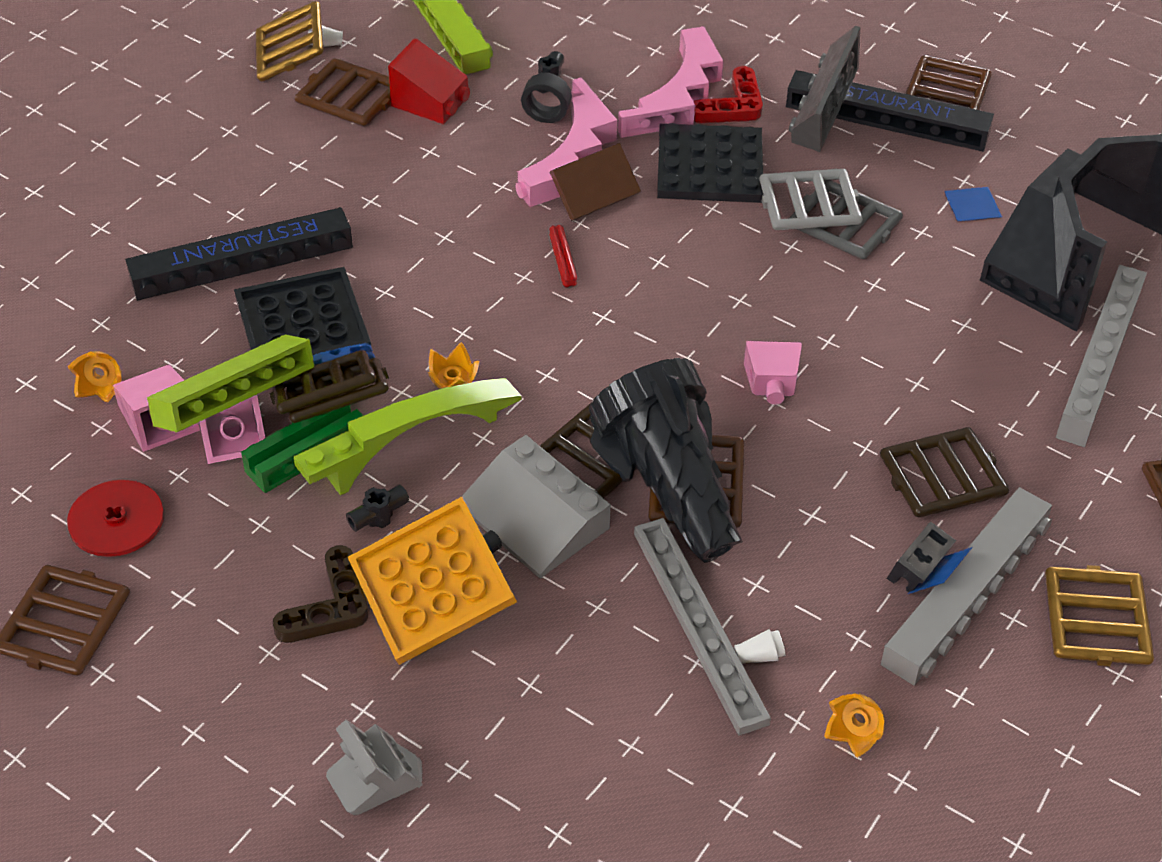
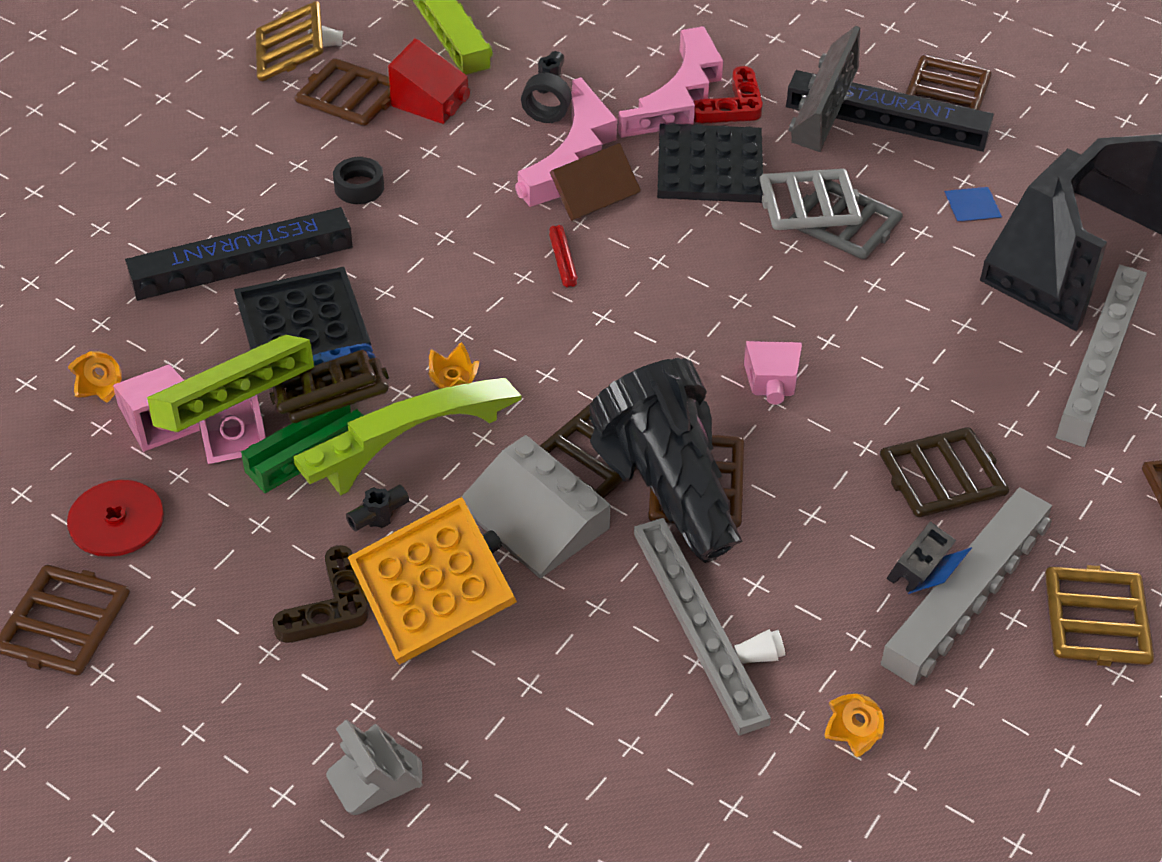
(358, 167): none -> black tyre

